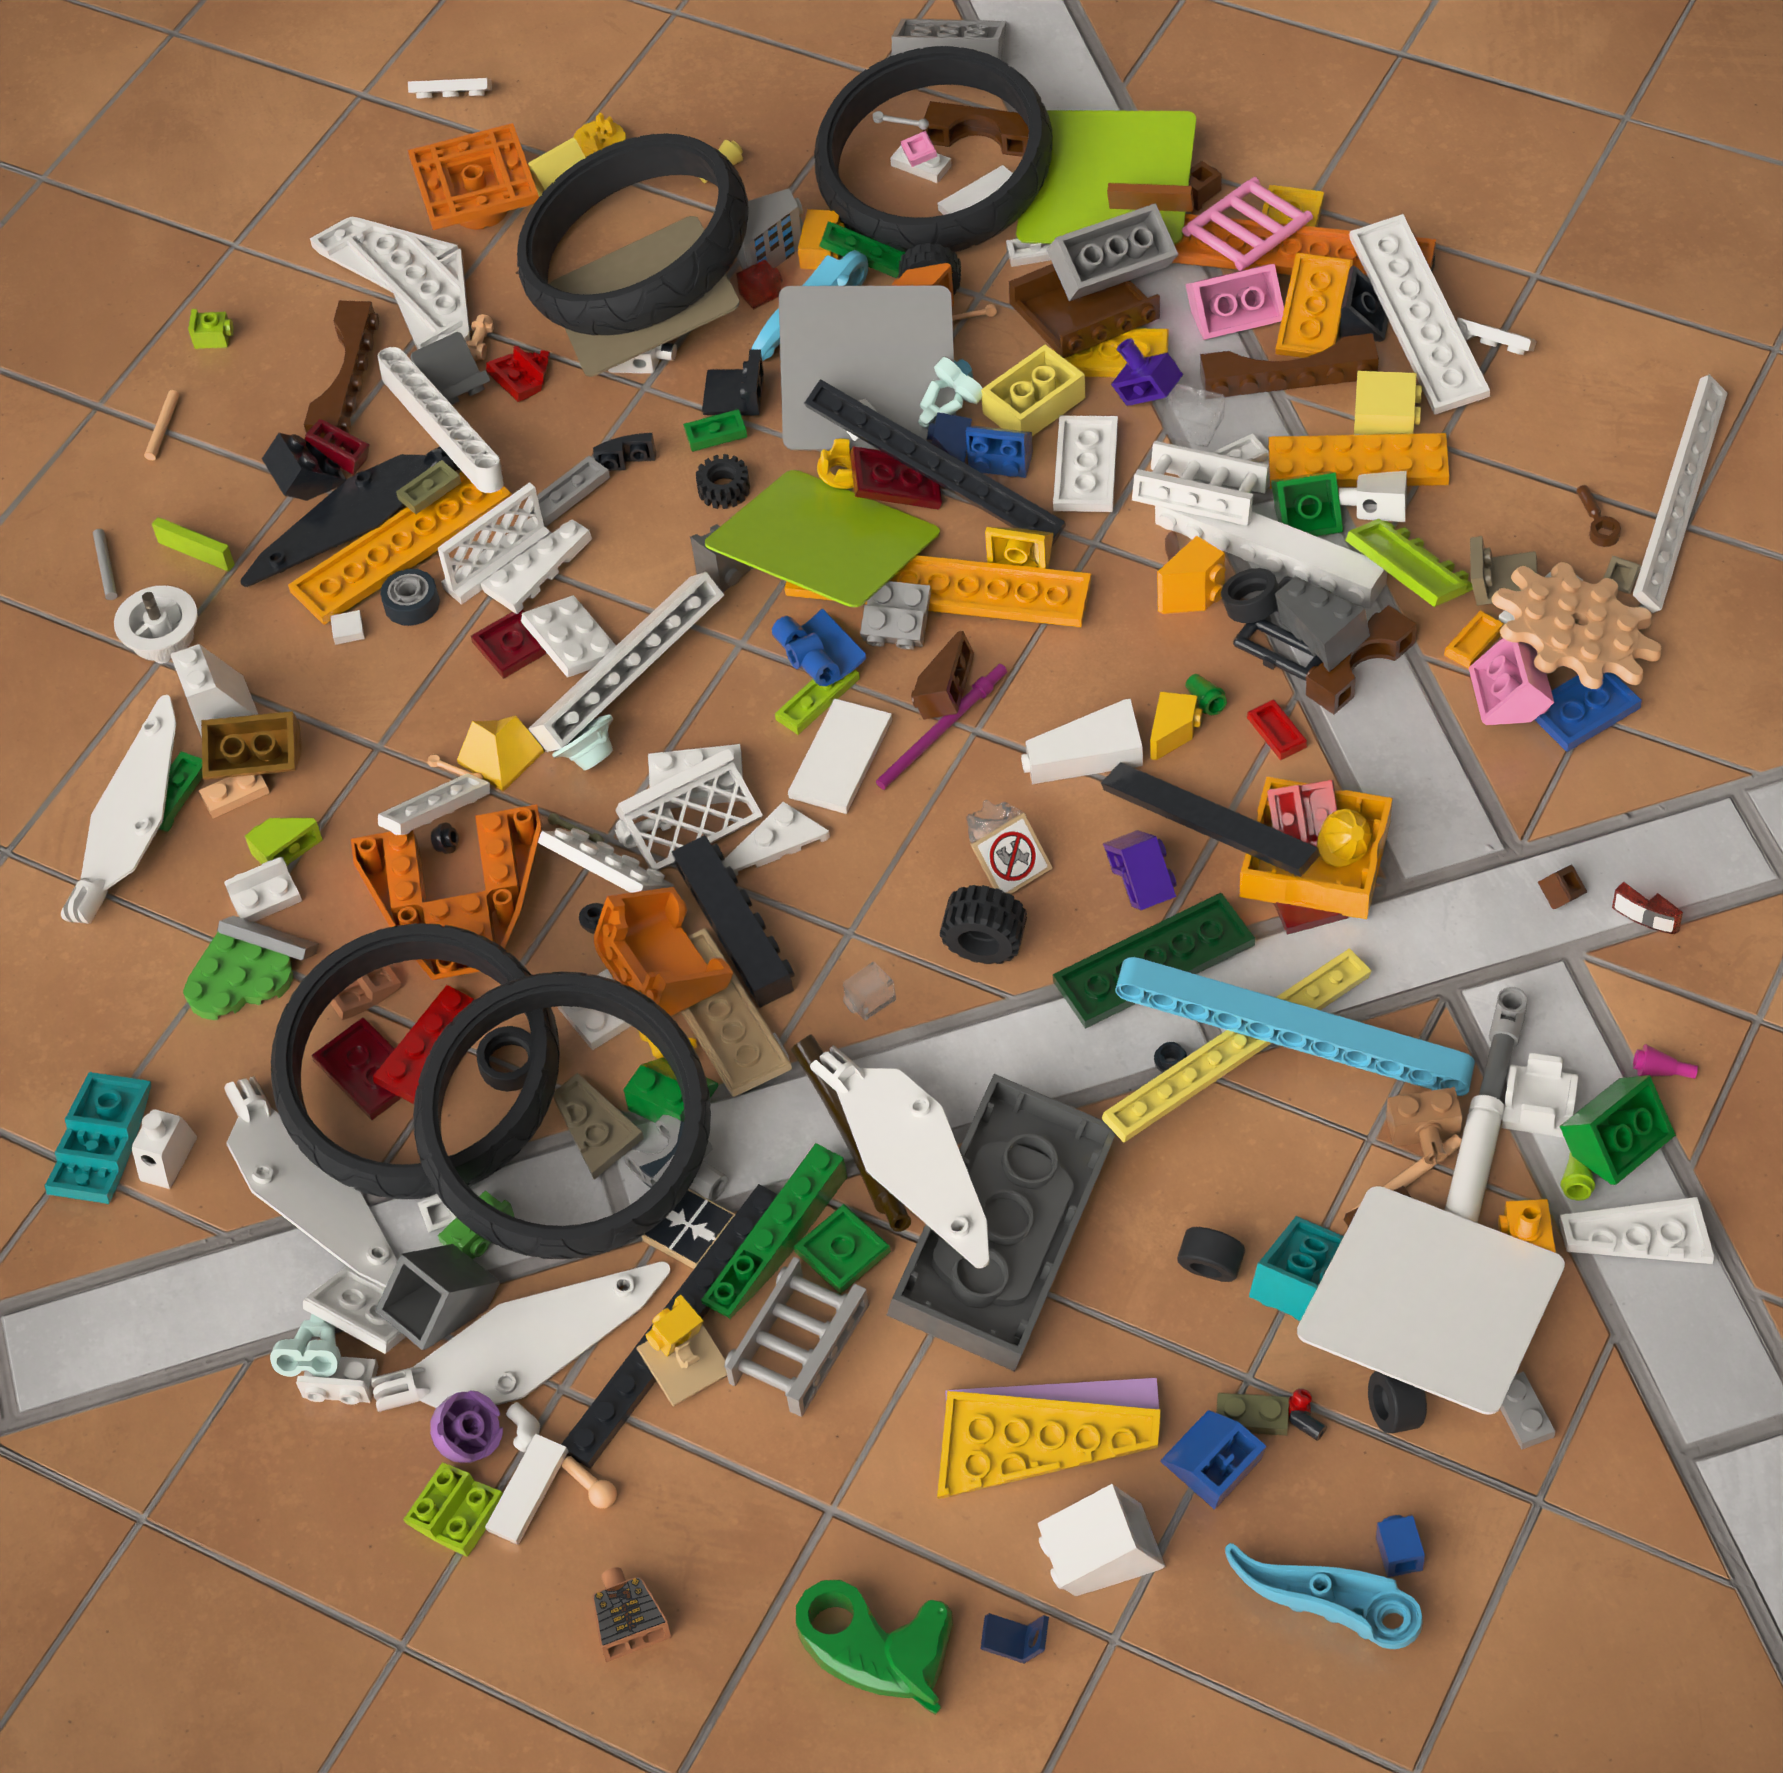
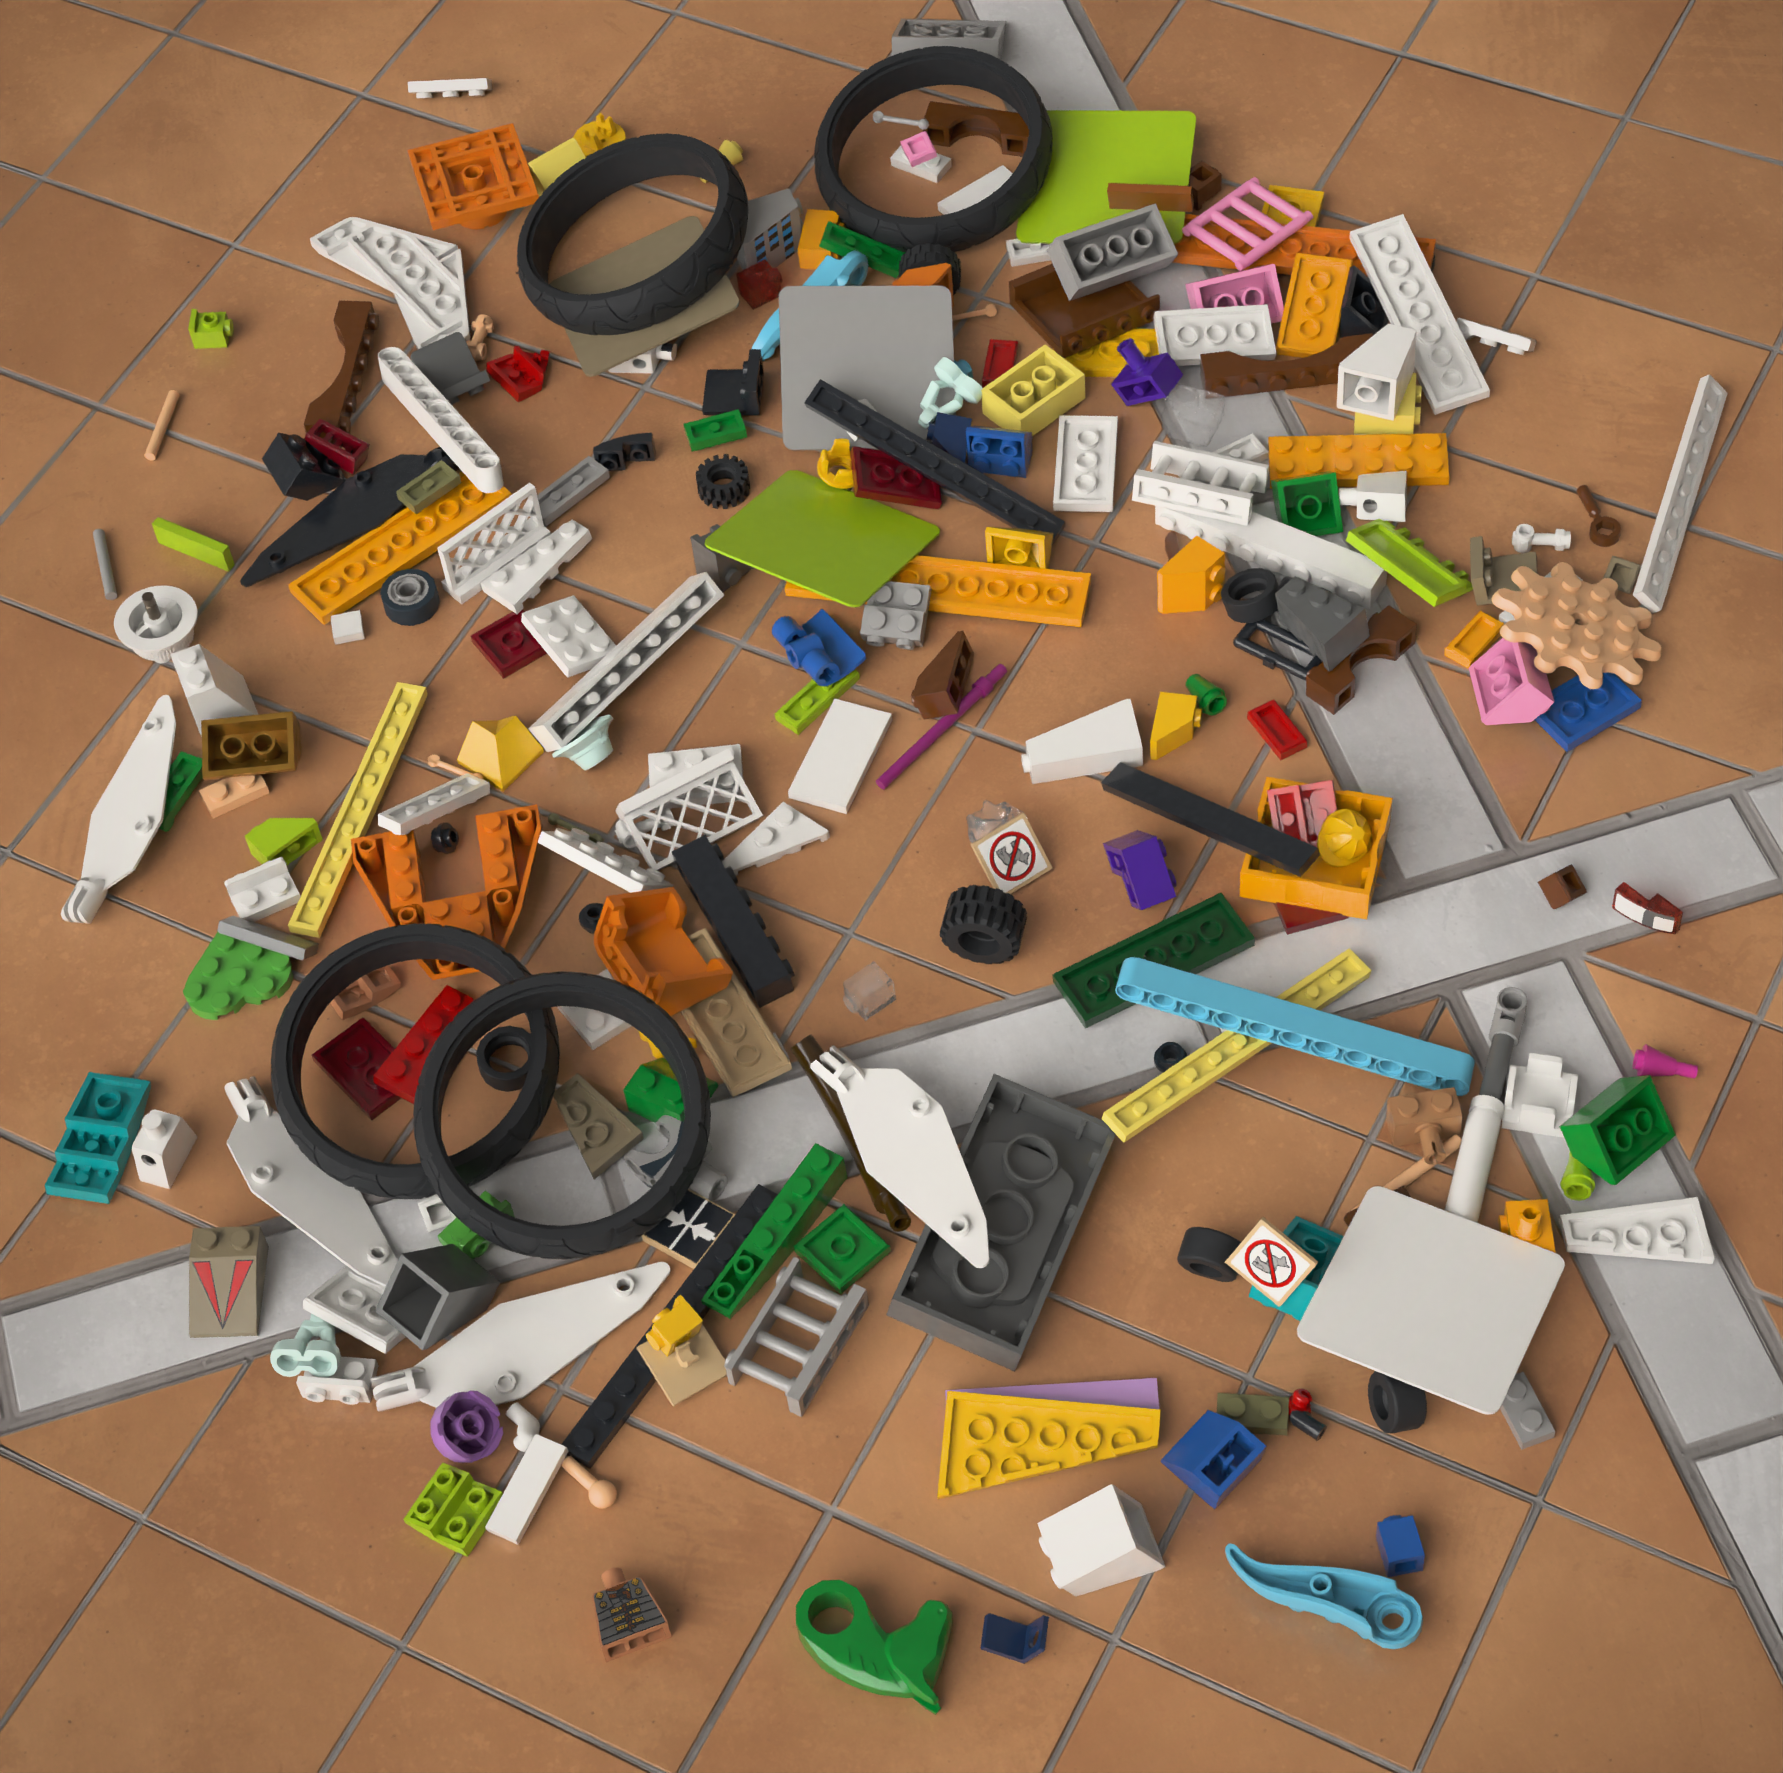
(226, 1281): none -> dark tan slope
(357, 810): none -> light yellow plate
(999, 359): none -> red tile
(1212, 330): none -> white plate
(1271, 1262): none -> piece
(1378, 373): none -> white slope
(1525, 537): none -> white bar

